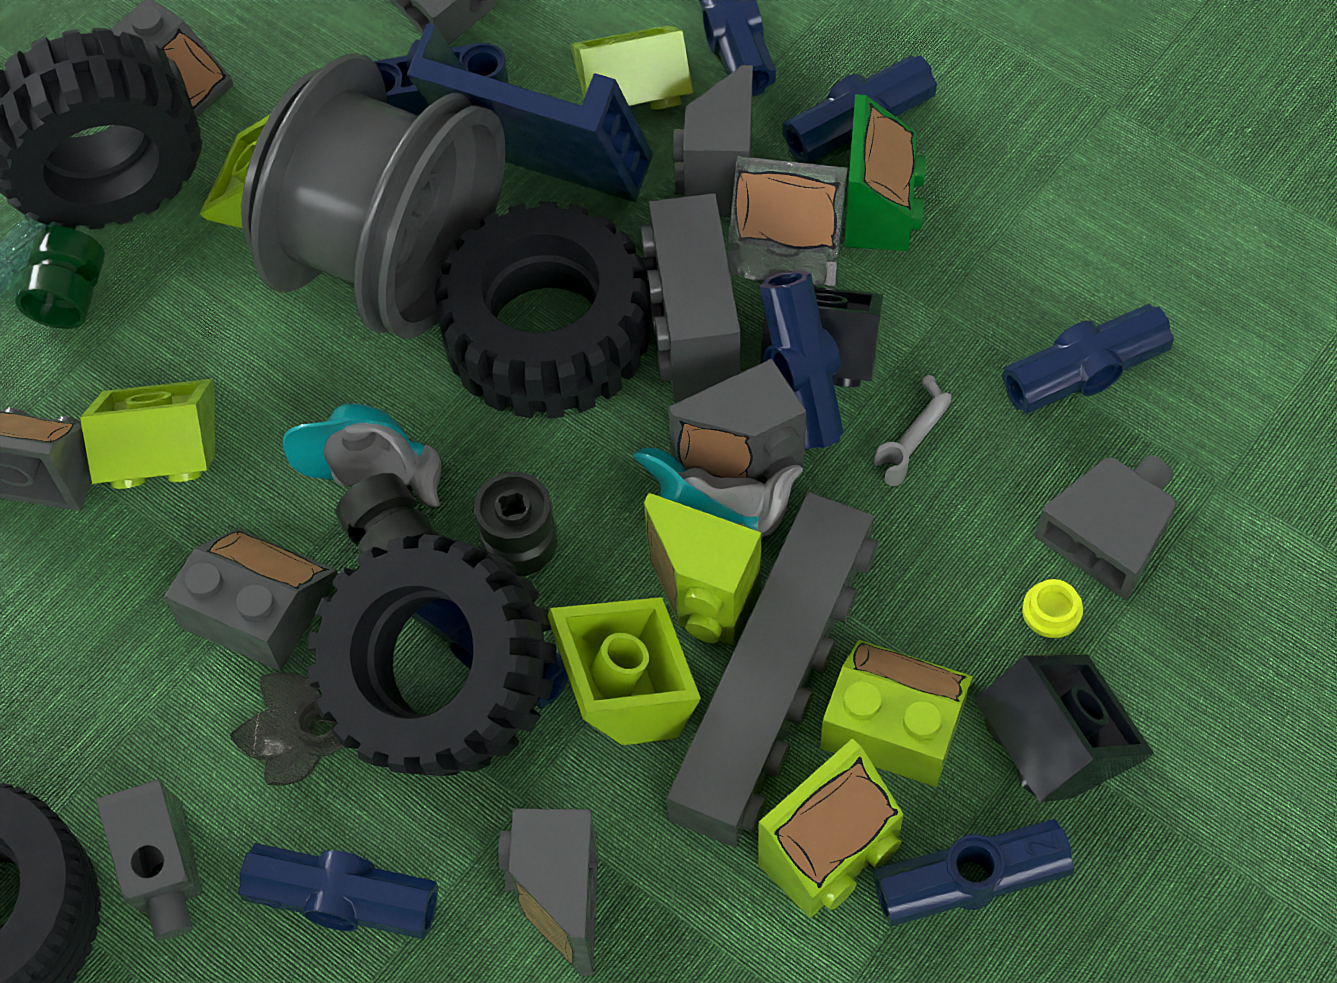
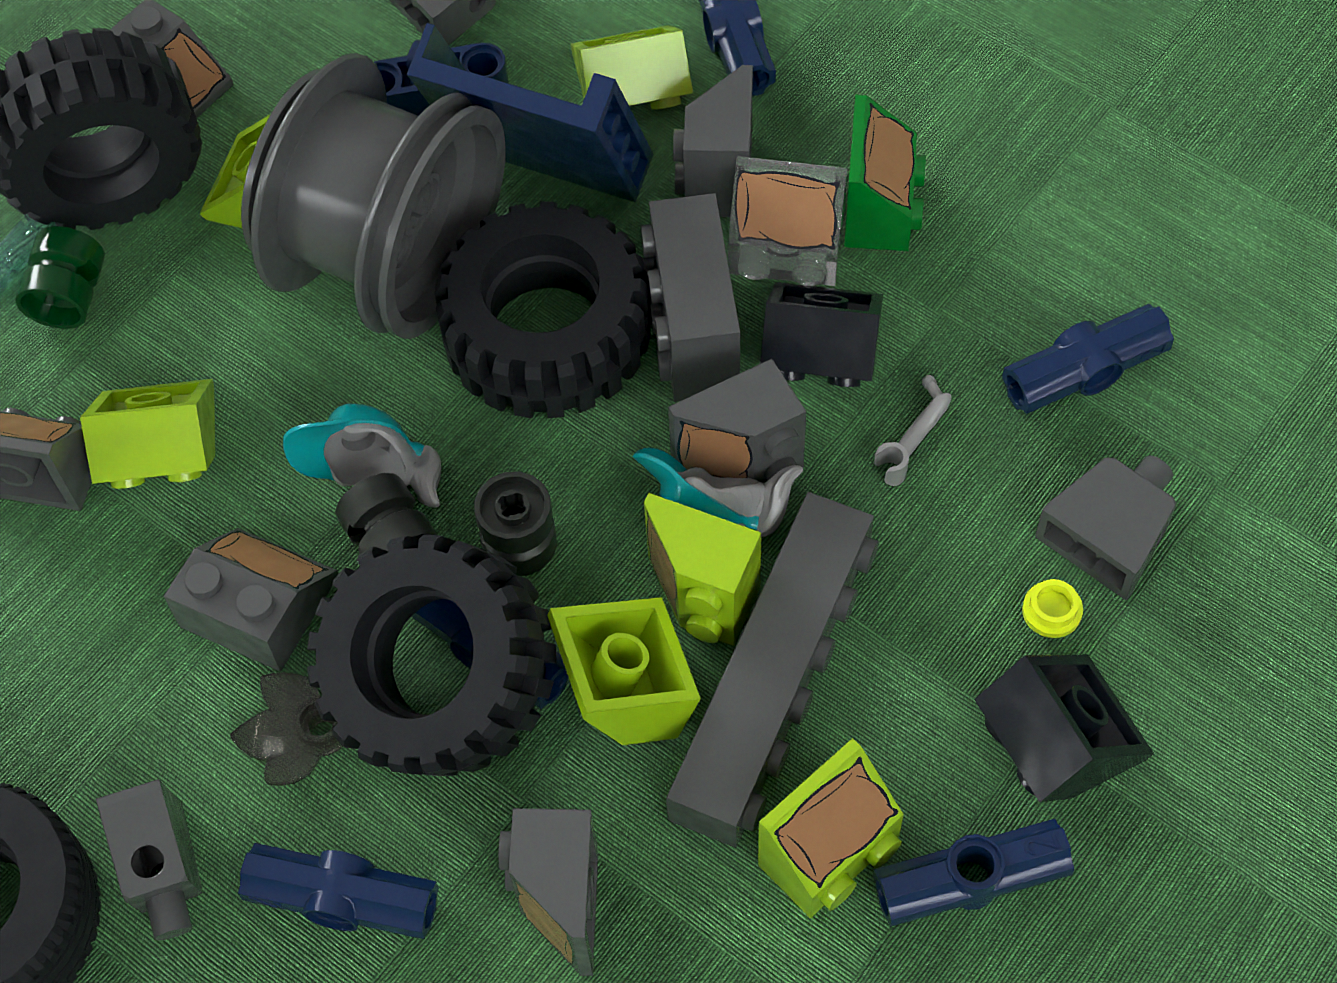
(803, 352): dark blue piece -> none
(831, 121): dark blue piece -> none
(896, 711): lime slope -> none

